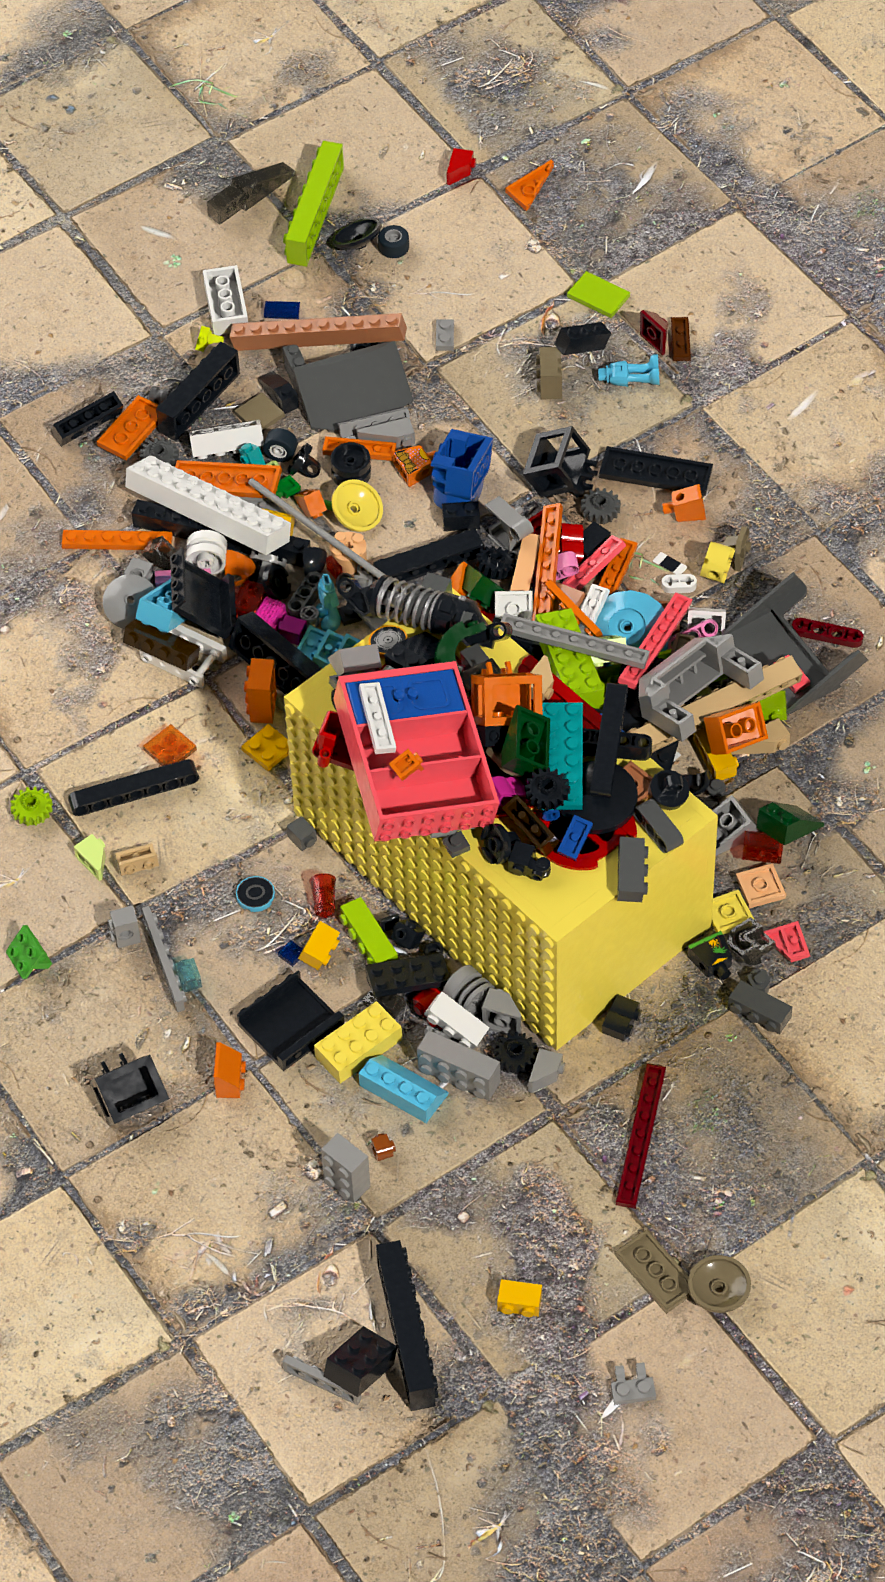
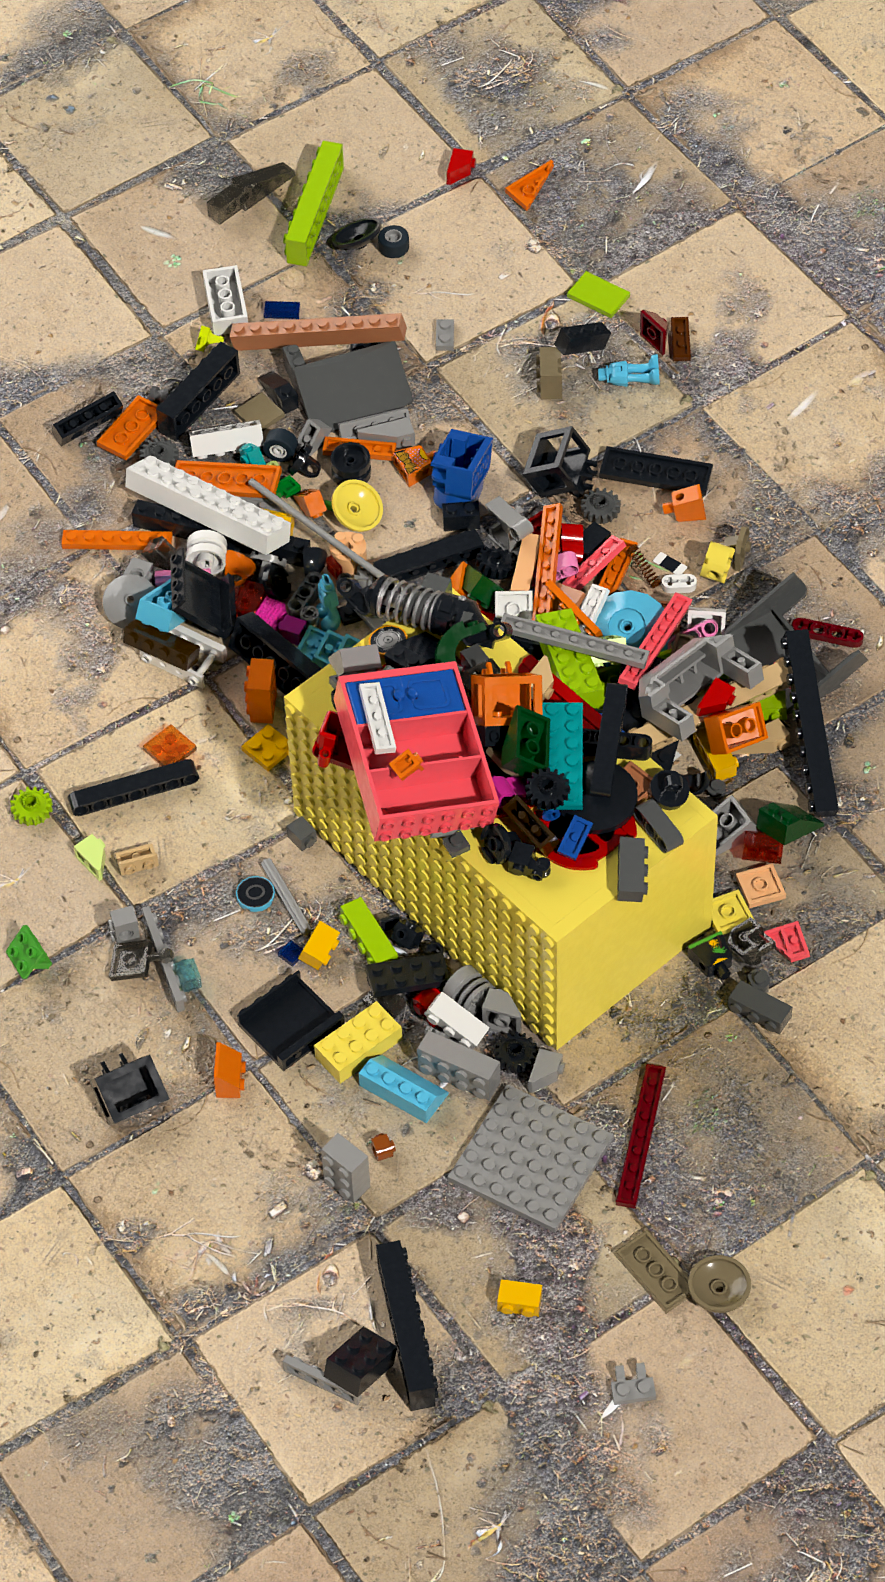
(133, 959): none -> clear smoke plate
(286, 896): none -> light grey axle
(313, 434): none -> light grey slope
(323, 894): clear red plant -> none
(531, 1158): none -> light grey plate
(621, 1017): black brick -> none
(632, 549): none -> reddish brown piece
(716, 698): none -> red slope
(810, 723): none -> black brick

